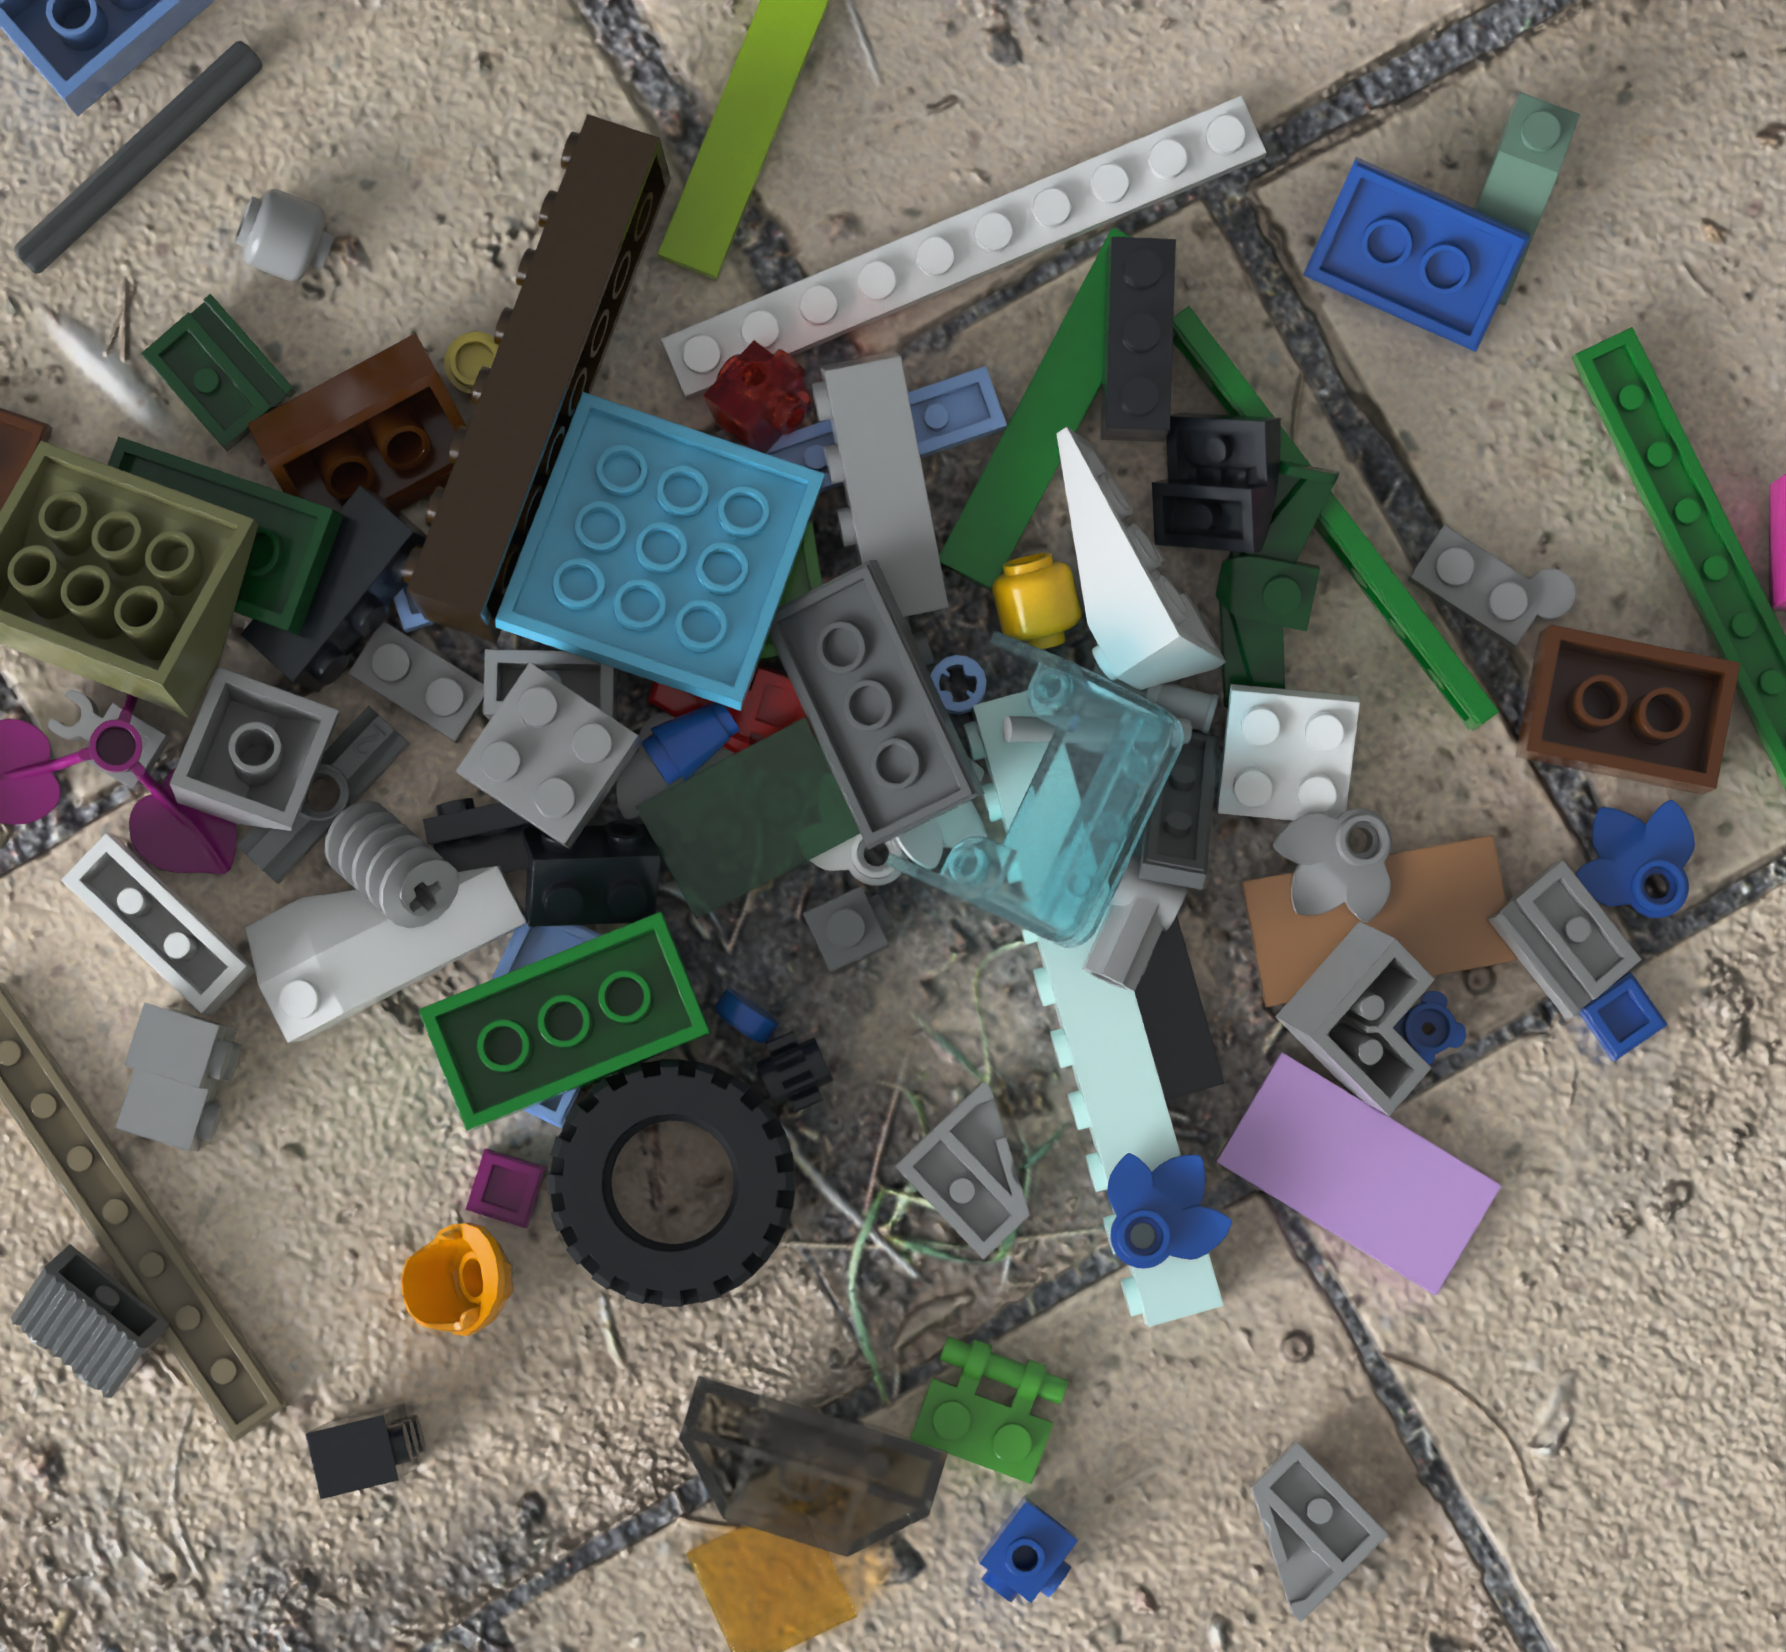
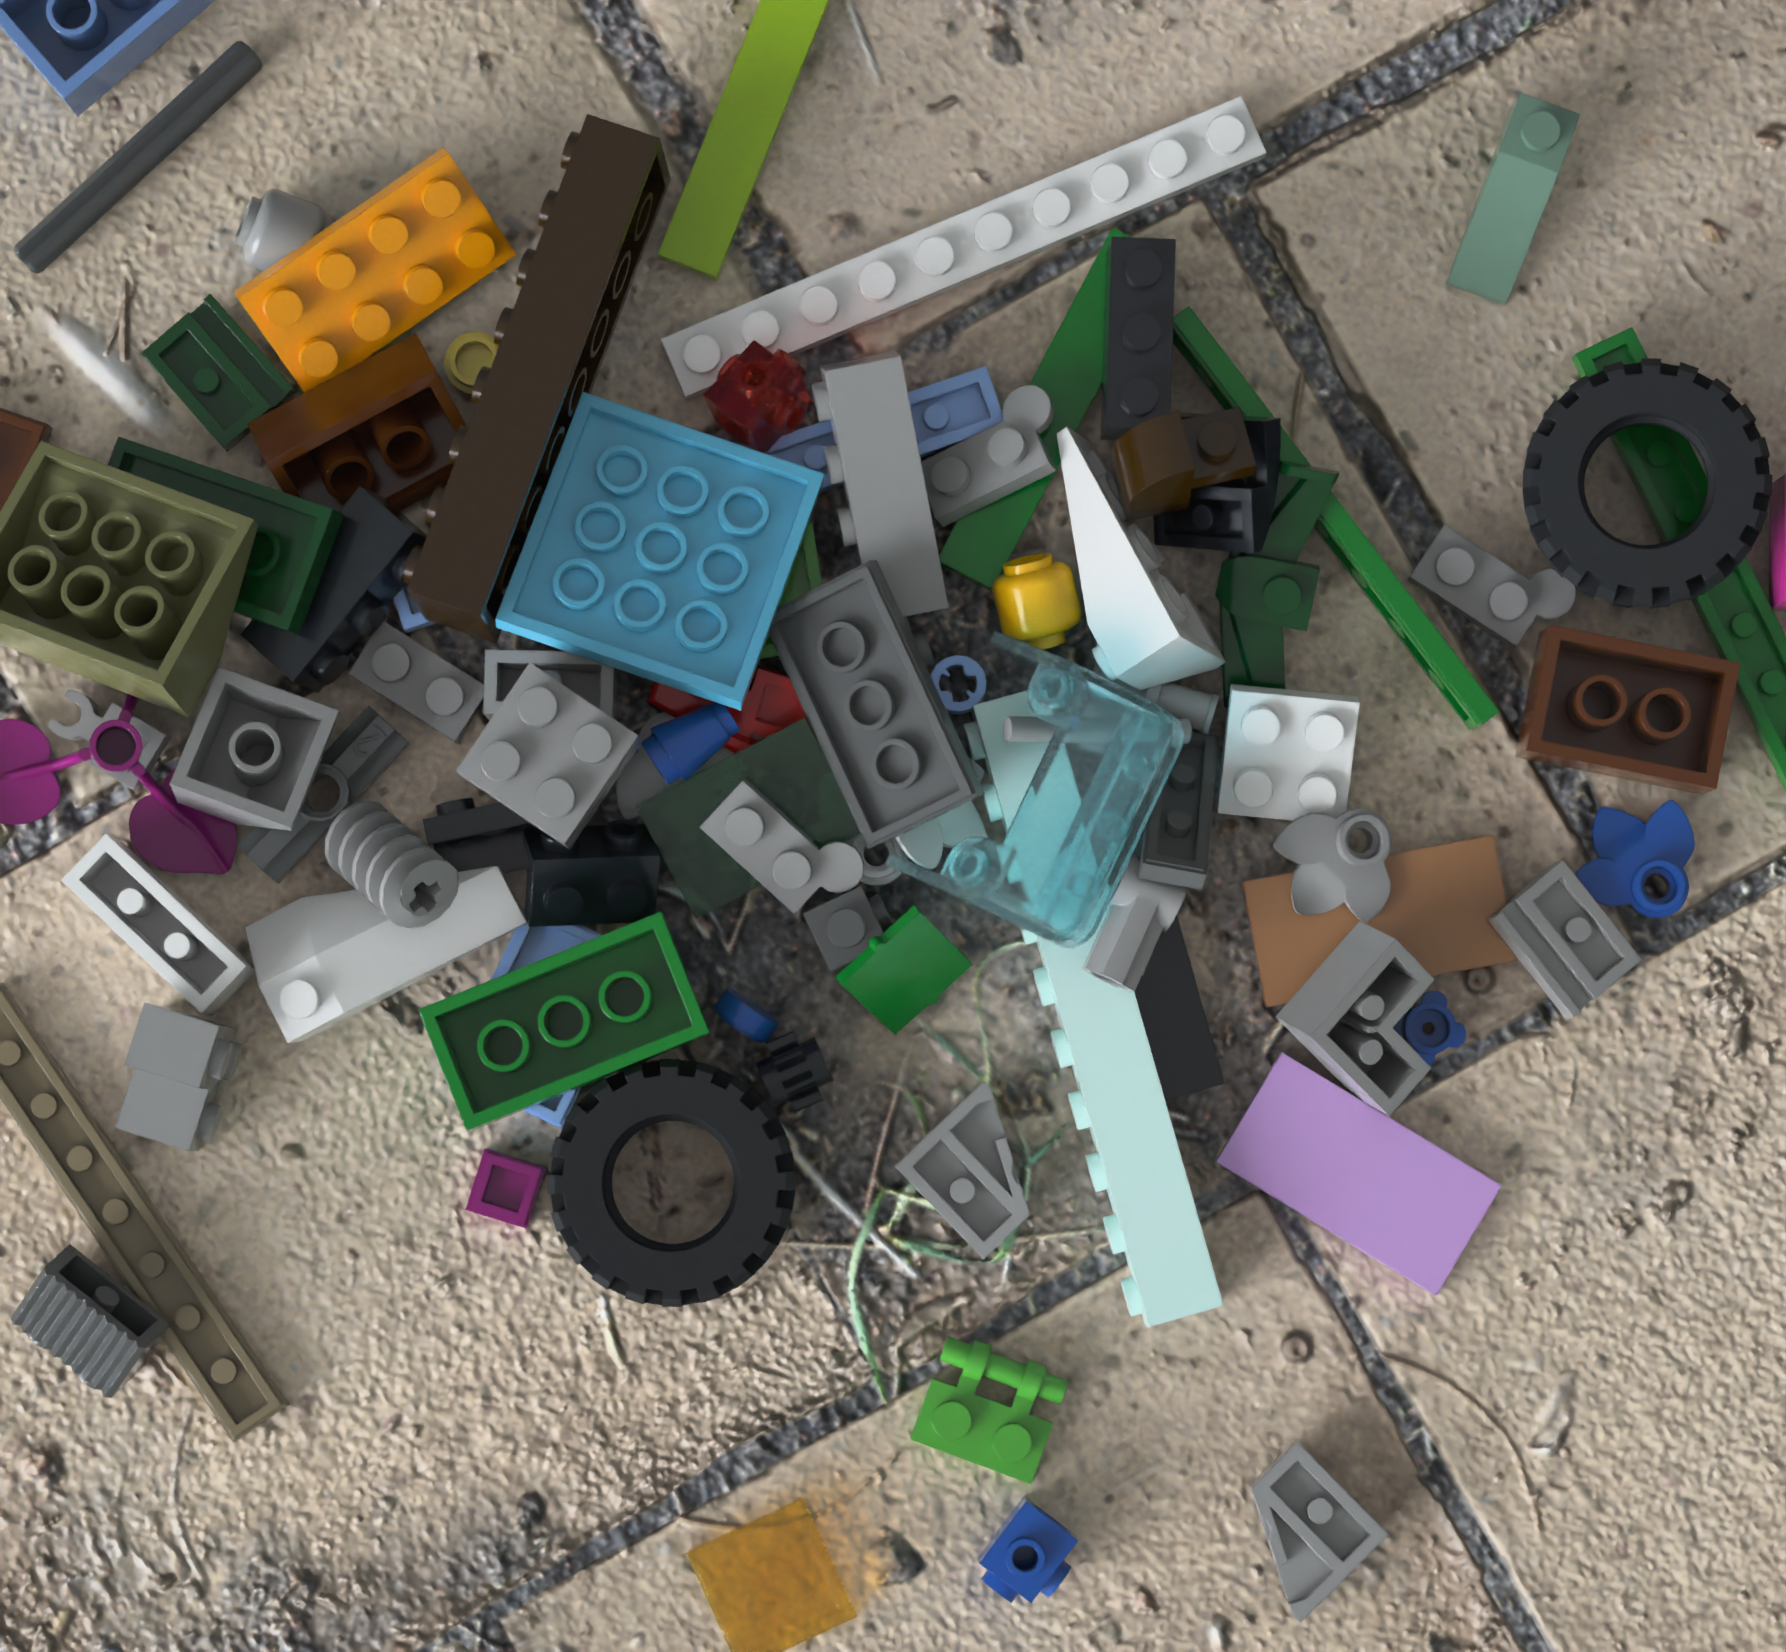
(365, 1450): black brick -> none
(376, 272): none -> light orange plate
(457, 1280): light orange piece -> none
(779, 850): none -> light grey hinge
(806, 1468): clear smoke wedge -> none
(904, 970): none -> green piece
(993, 459): none -> light grey hinge
(1168, 1203): blue plate -> none
(1170, 456): none -> dark brown brick
(1416, 254): blue tile -> none
(1622, 1017): blue tile -> none
(1664, 397): none -> black tyre

